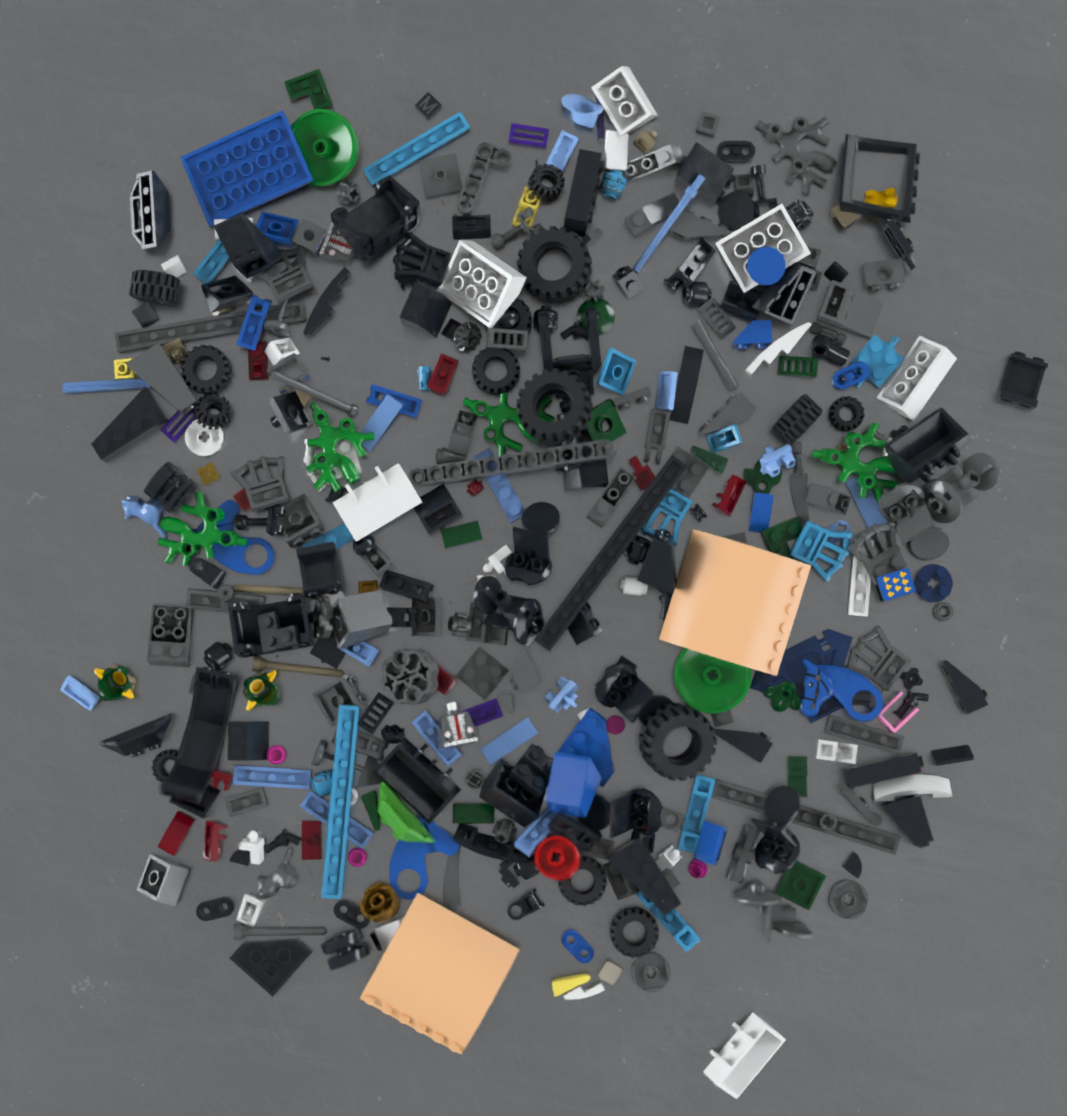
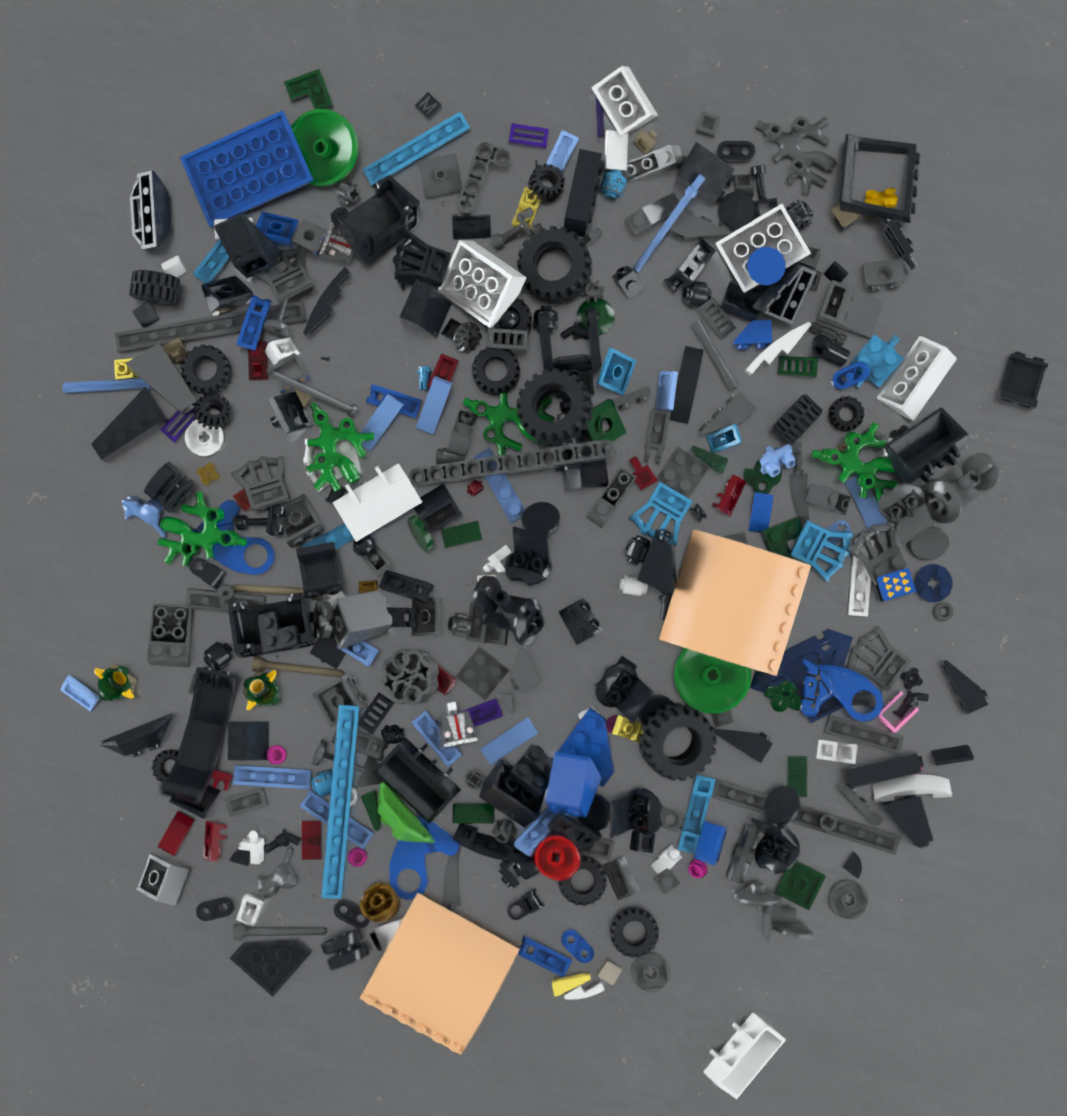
(420, 535): none -> dark green tile
(434, 405): none -> medium blue tile
(545, 957): none -> blue plate
(565, 697): light blue hips -> none
(582, 109): light blue piece -> none
(610, 553): black plate -> none
(626, 729): none -> light yellow slope
(641, 869): black wedge -> none
(673, 923): dark azure slope -> none

